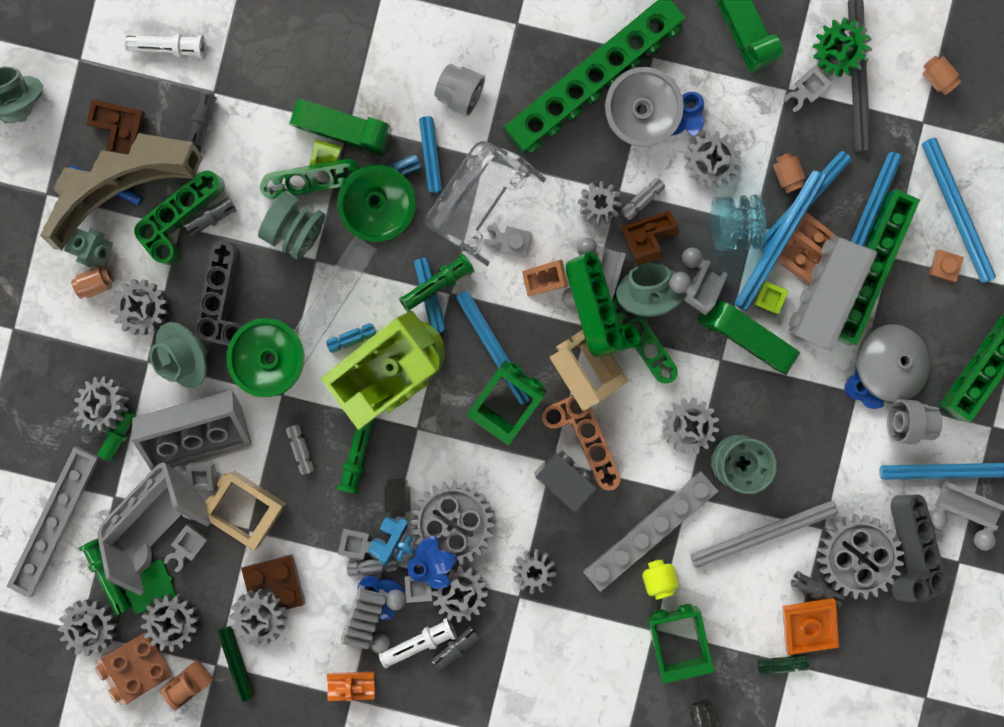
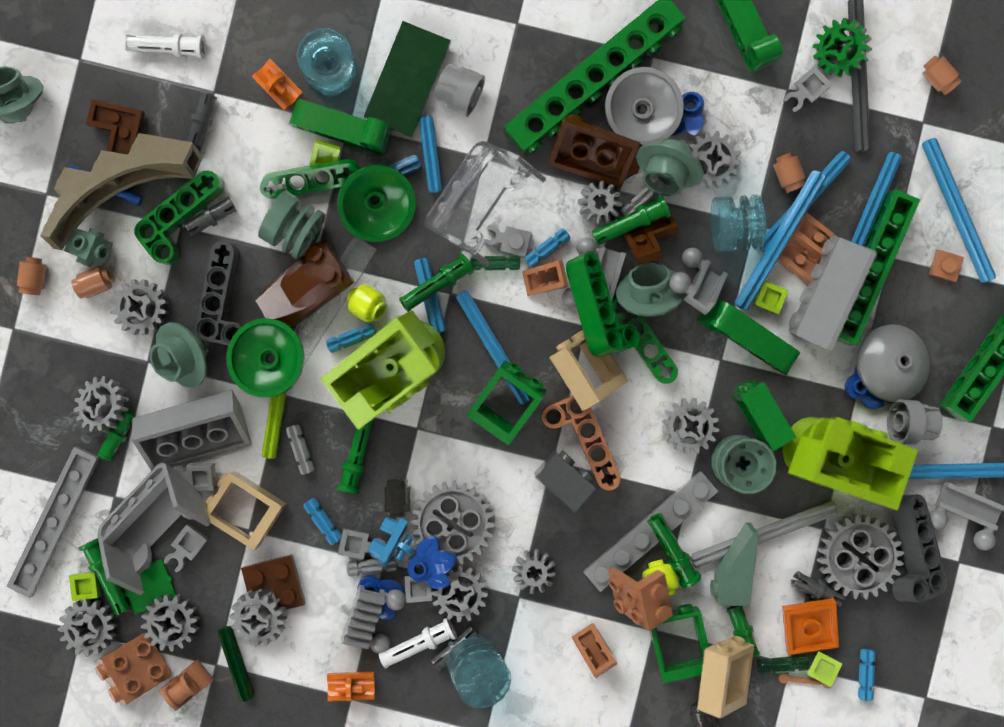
(31, 276): none -> nougat brick
(84, 586): none -> lime plate
(273, 426): none -> lime axle
(277, 85): none -> orange hips
(305, 285): none -> reddish brown slope
(322, 521): none -> dark azure axle
(326, 47): none -> clear light blue wheel
(366, 303): none -> neon yellow head
(407, 78): none -> dark green tile
(478, 672): none -> clear light blue wheel
(498, 263): none -> clear green axle
(547, 248): none -> dark azure axle
(594, 152): none -> reddish brown slope
(594, 650): none -> nougat slope
(642, 216): none -> green pin
(642, 601): none -> nougat bracket
(671, 163): none -> sand green helmet
(677, 558): none -> green pin
(725, 676): none -> tan window
(735, 572): none -> sand green slope
(741, 626): none -> green pin
(763, 414): none -> green window
(784, 678): none -> nougat hinge
(824, 669): none -> lime plate
(850, 459): none -> lime brick
(867, 674): none -> dark azure axle

